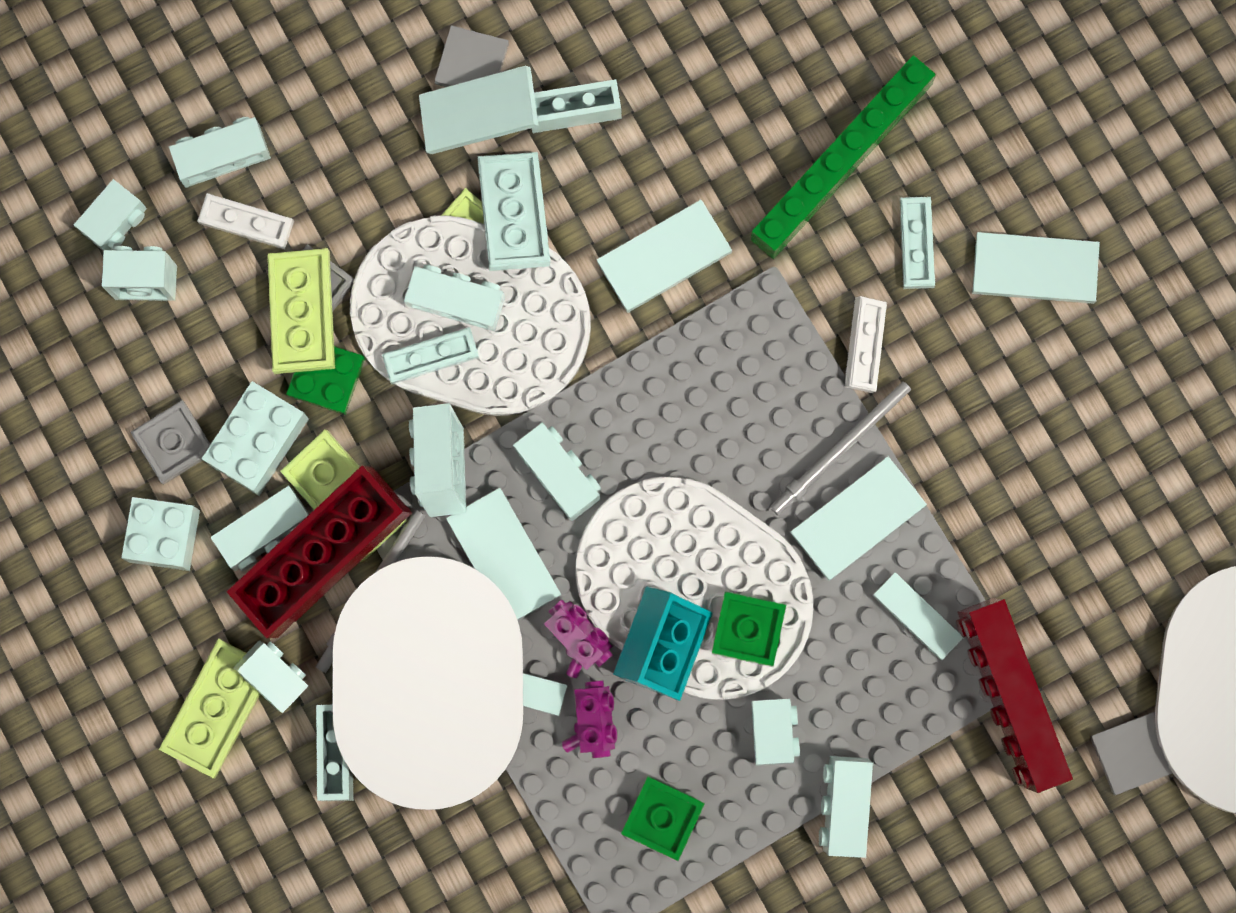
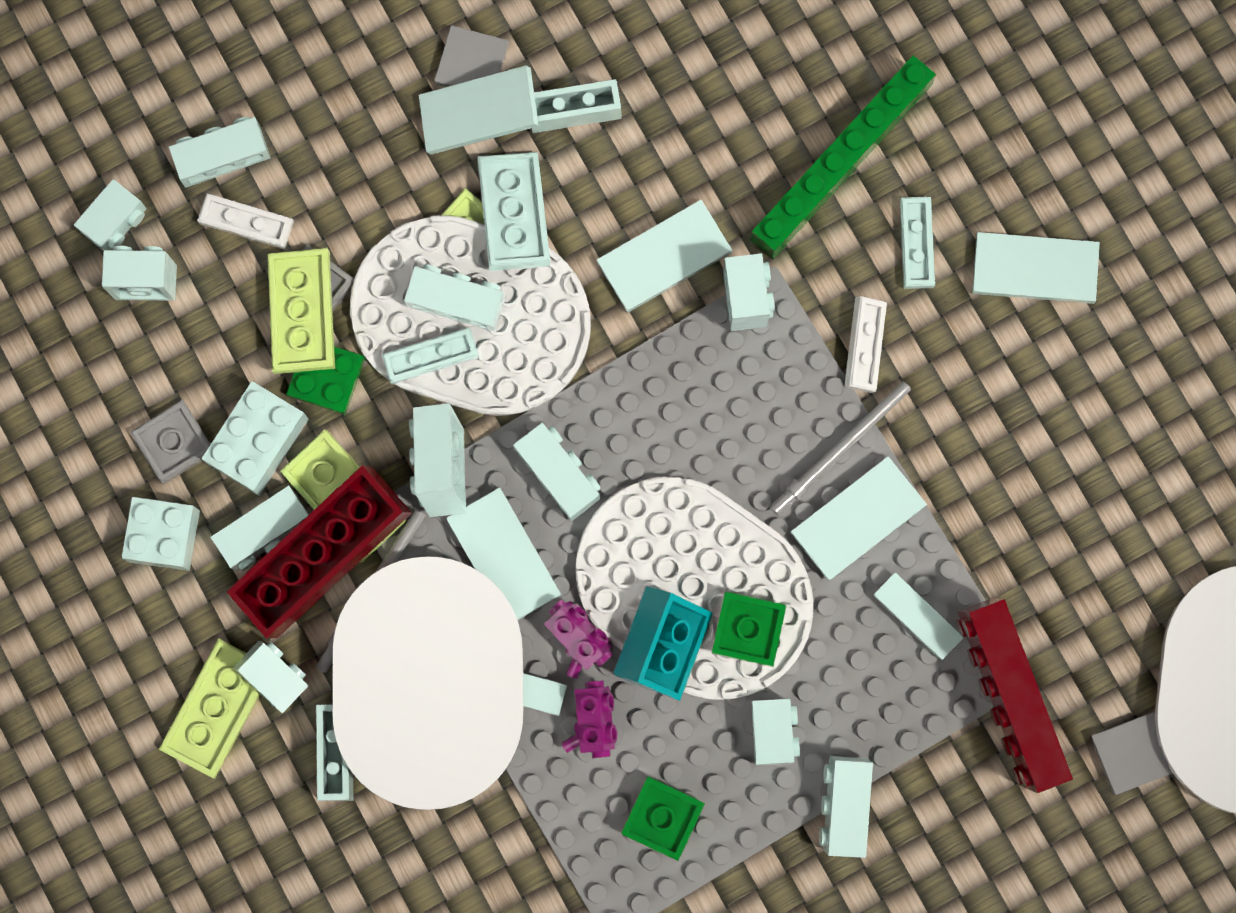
(746, 292): none -> light aqua brick

